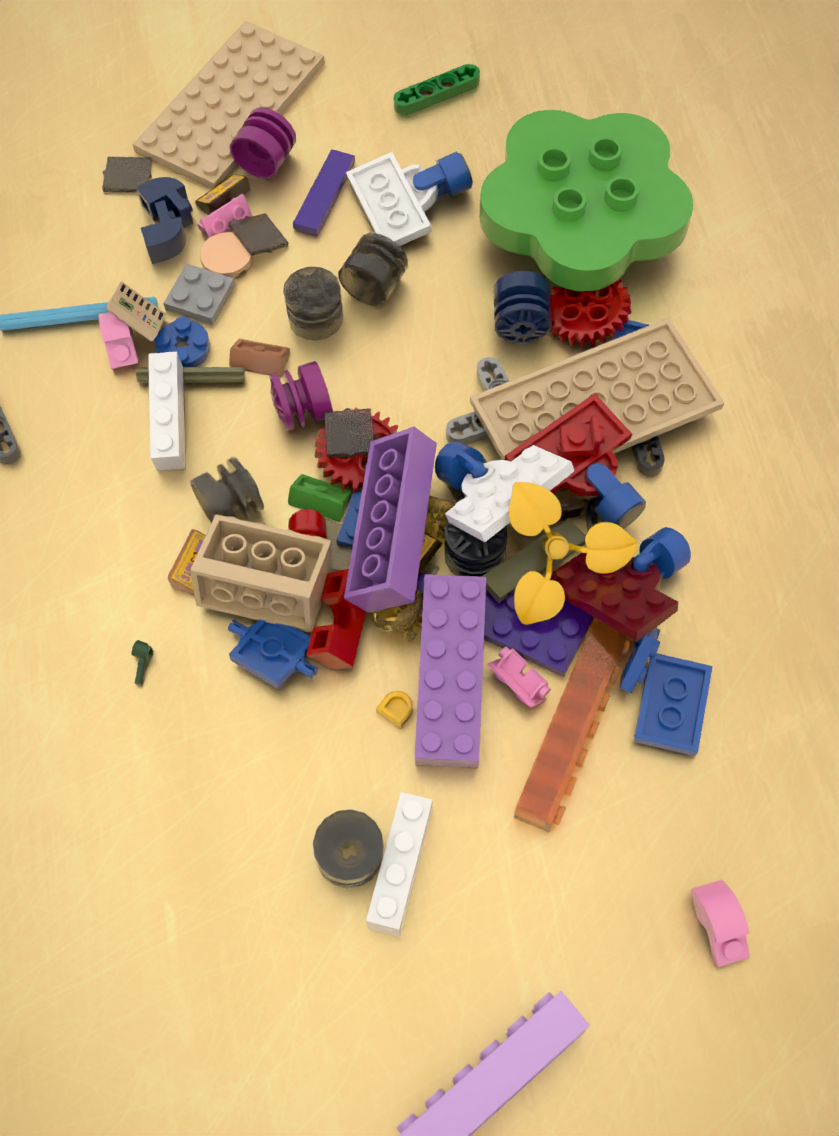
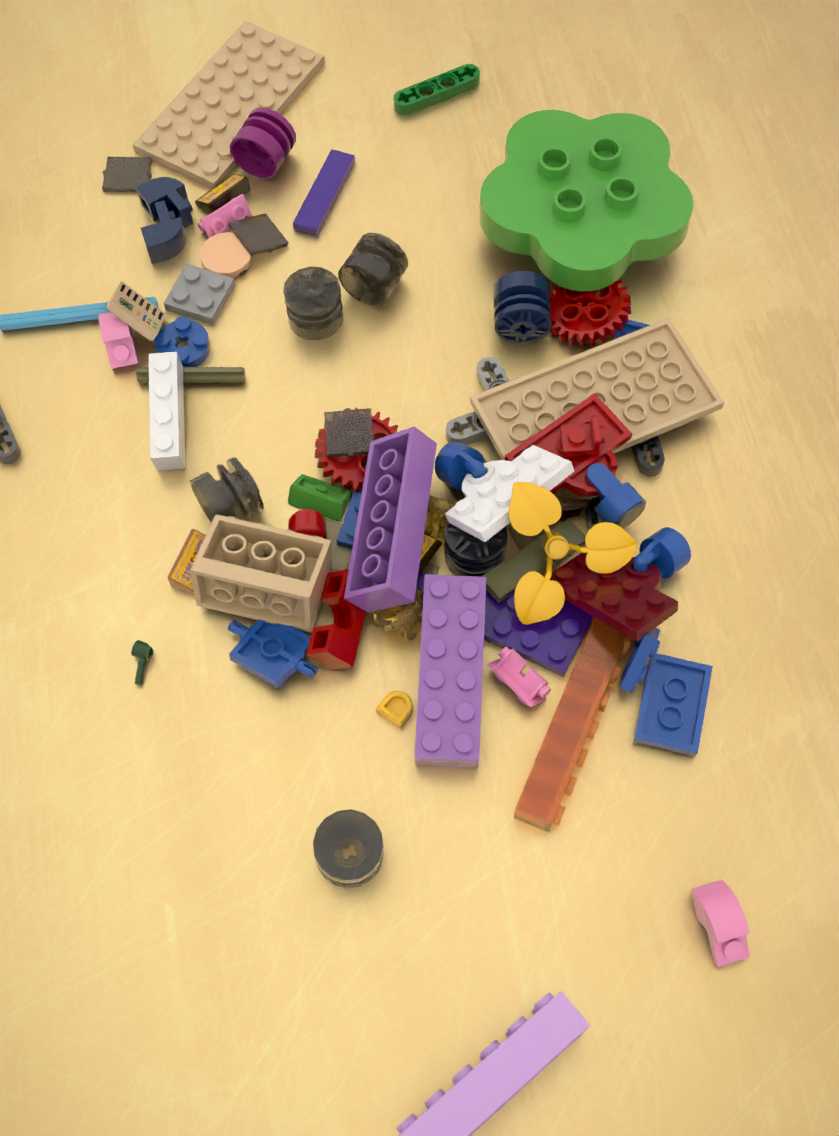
(258, 357): nougat slope -> none
(300, 396): magenta wheel -> none
(398, 197): white plate -> none
(399, 864): white brick -> none

